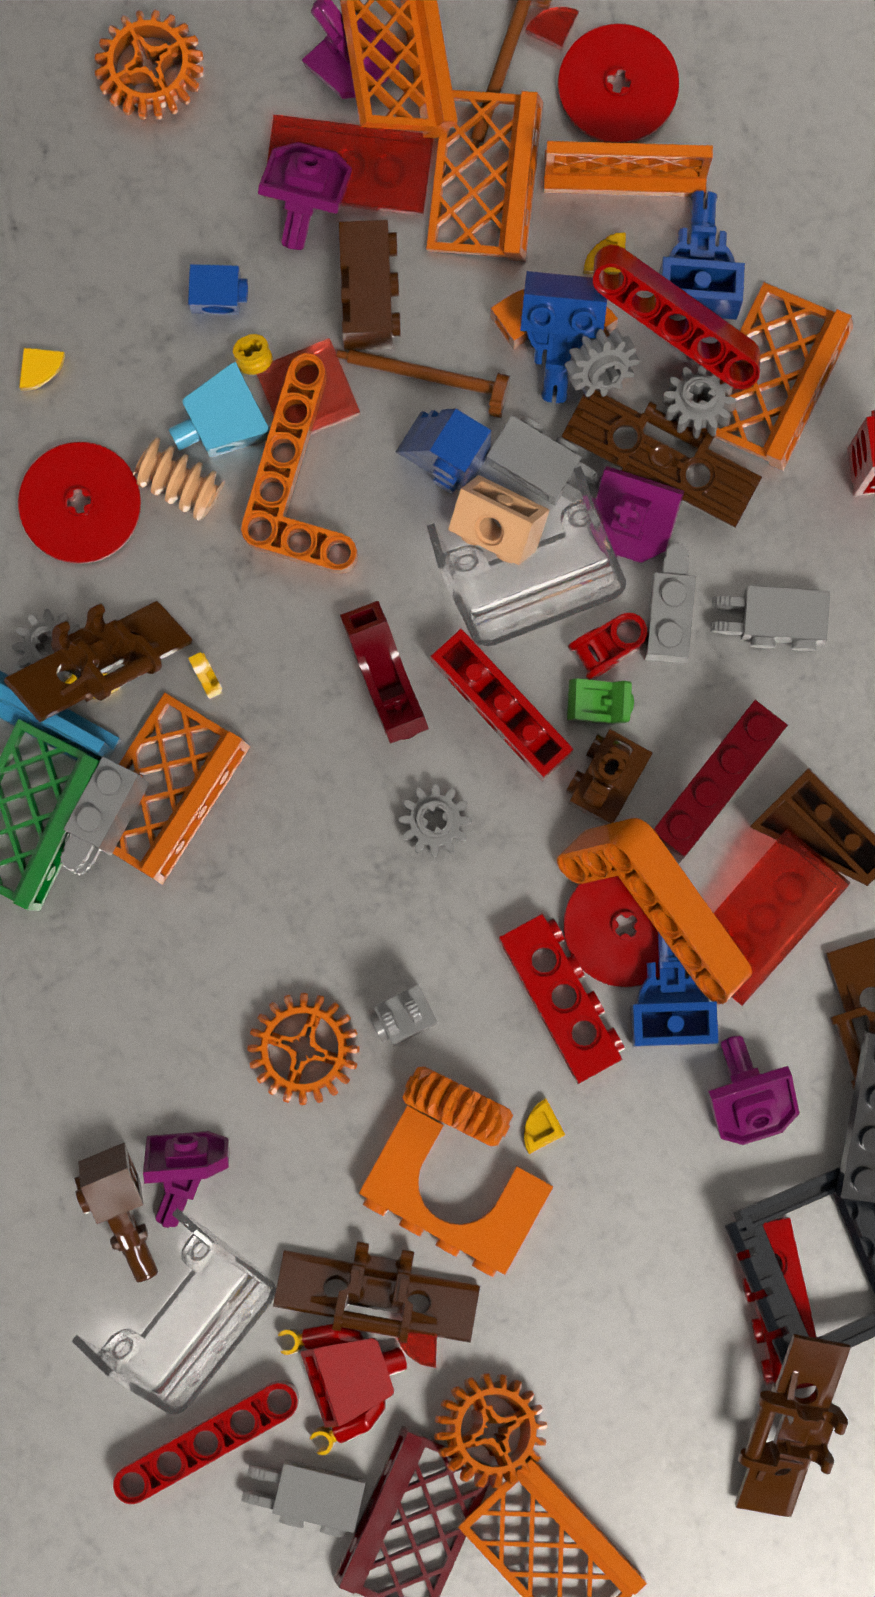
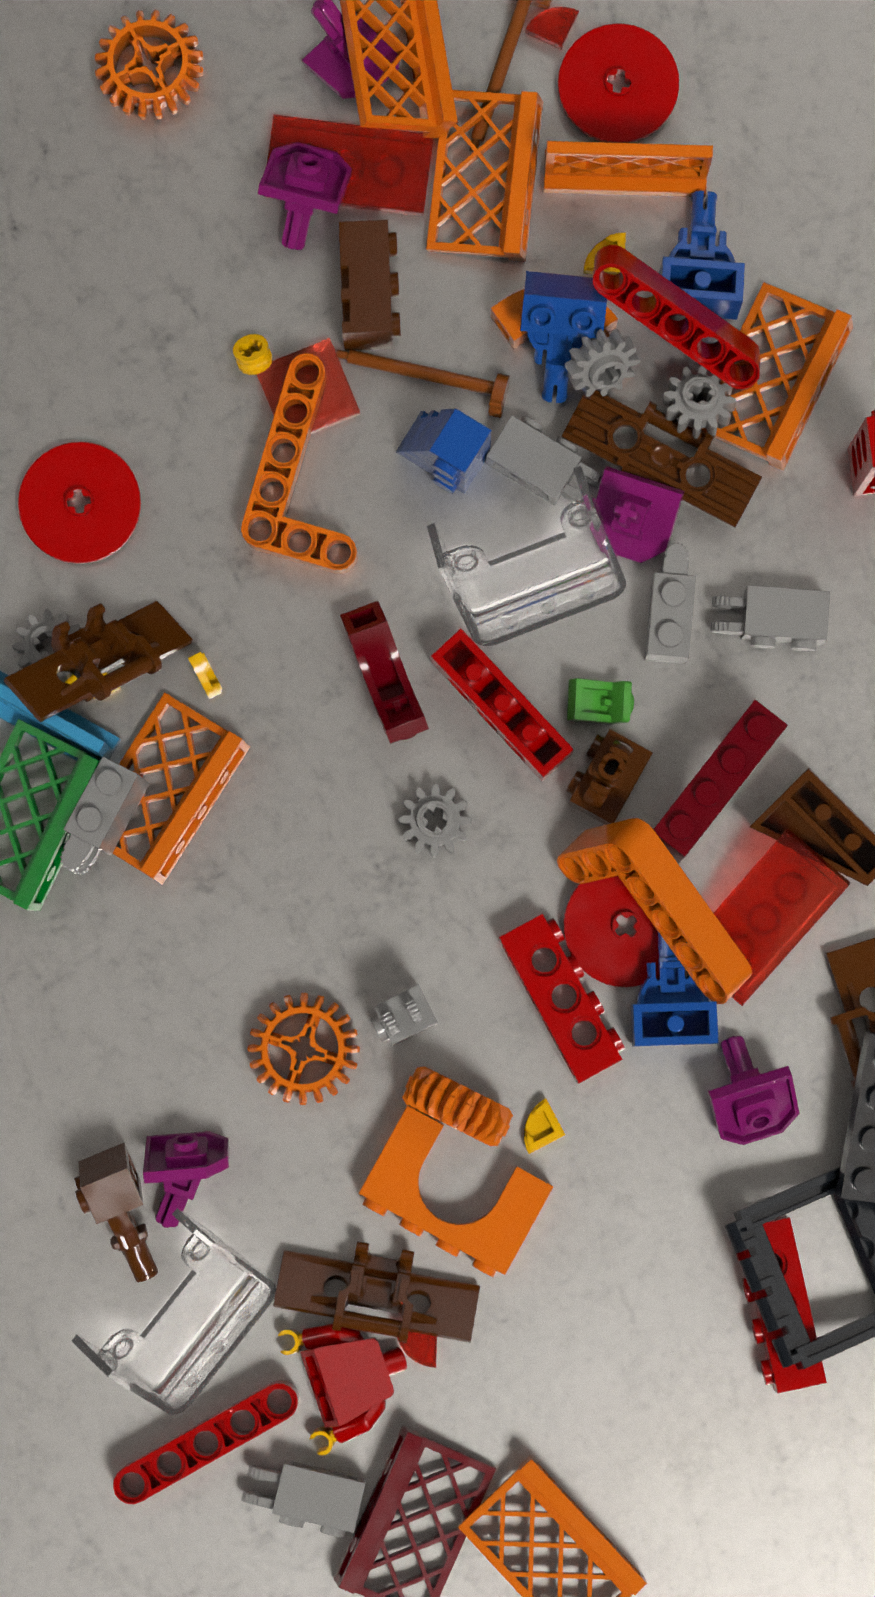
(39, 367): yellow tile -> none
(177, 480): light nougat piece -> none
(216, 289): blue brick -> none
(221, 415): medium azure torso -> none
(496, 1447): orange gear -> none
(519, 518): light nougat brick -> none
(607, 645): red piece -> none
(803, 1434): reddish brown piece -> none

